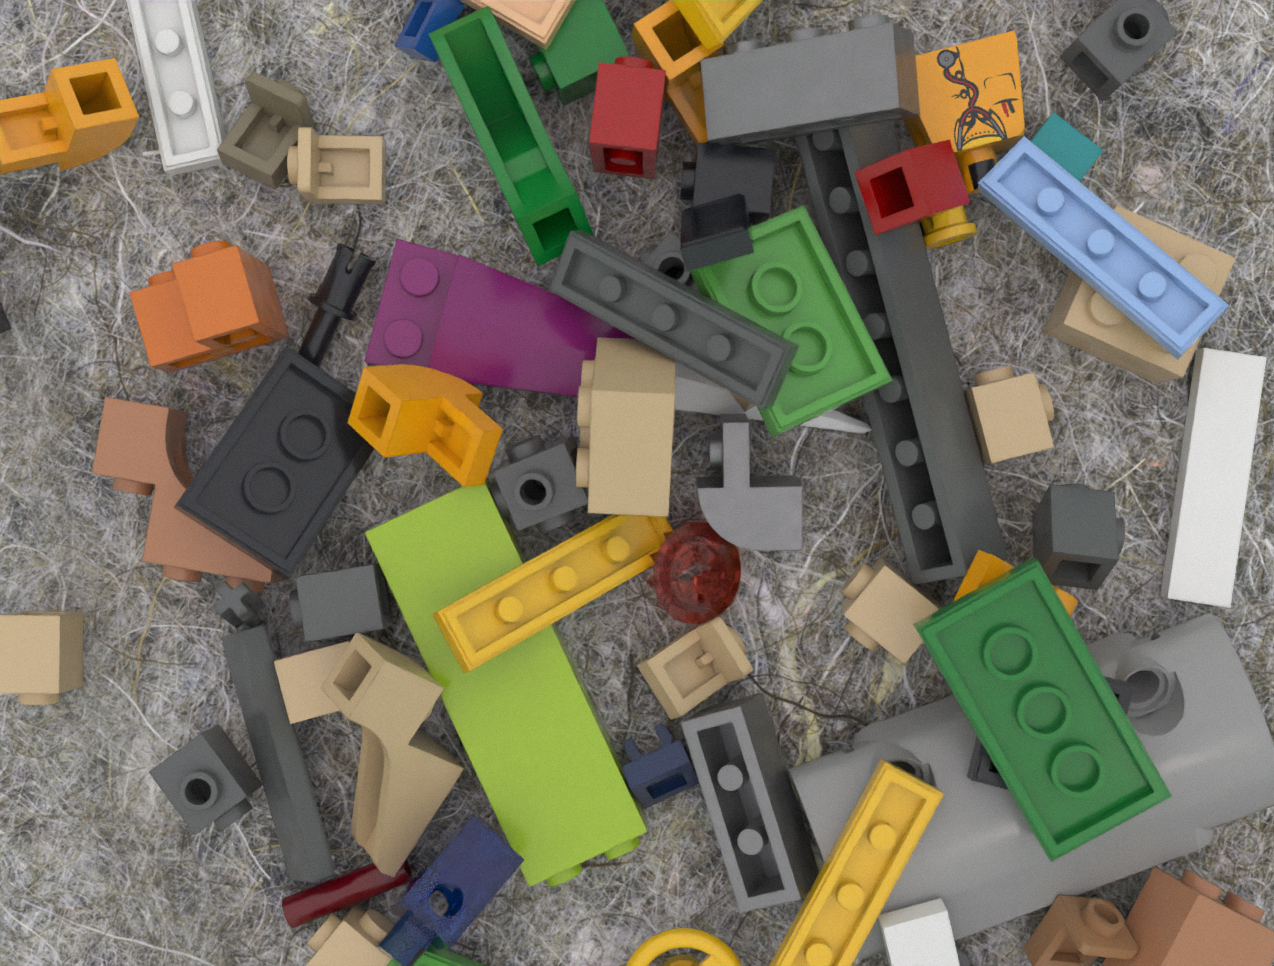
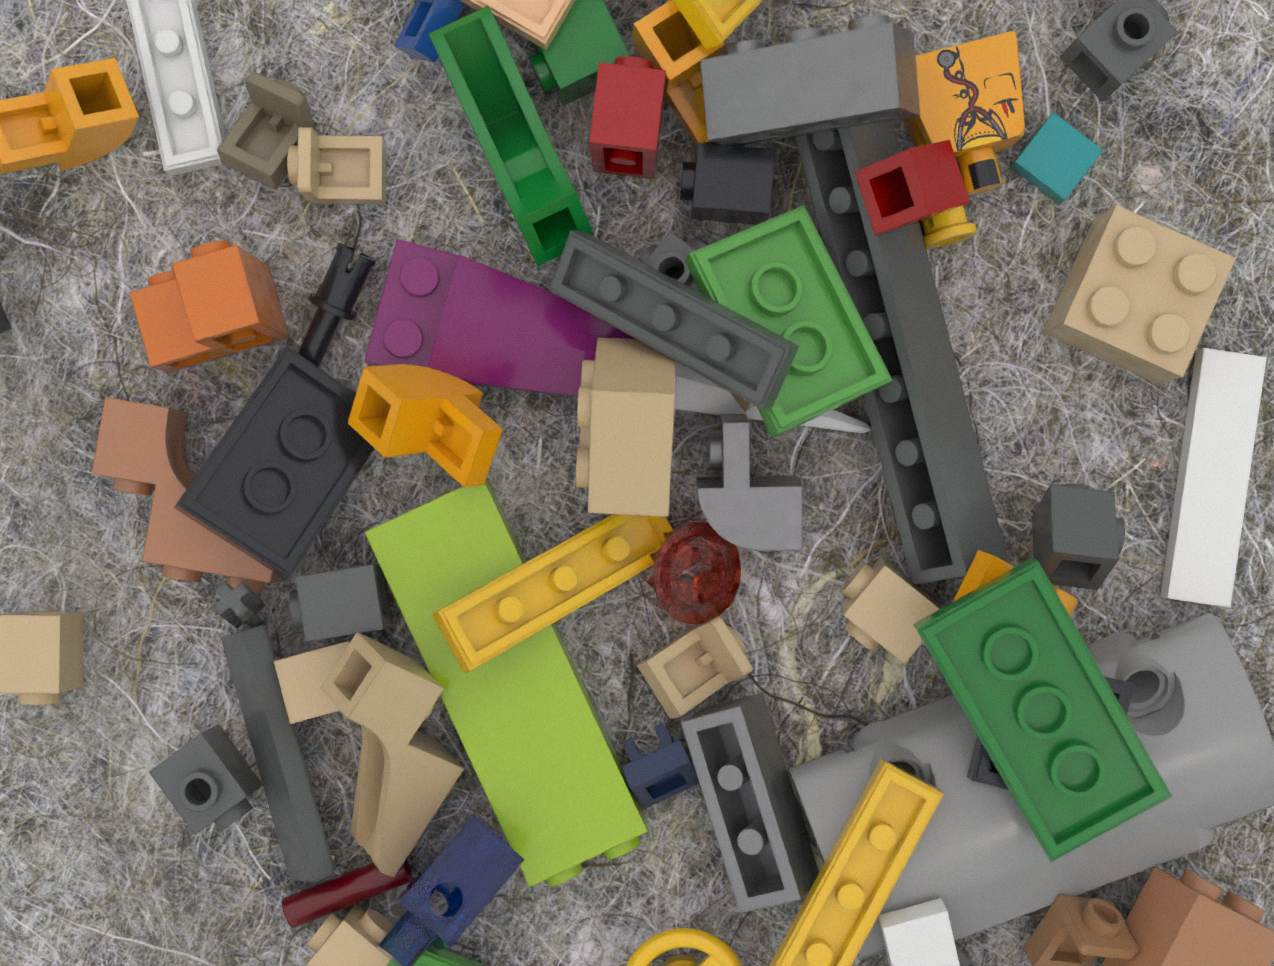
(526, 501): dark grey brick -> none
(716, 232): black tile -> none
(1009, 414): tan brick -> none
(1102, 248): light blue tile -> none

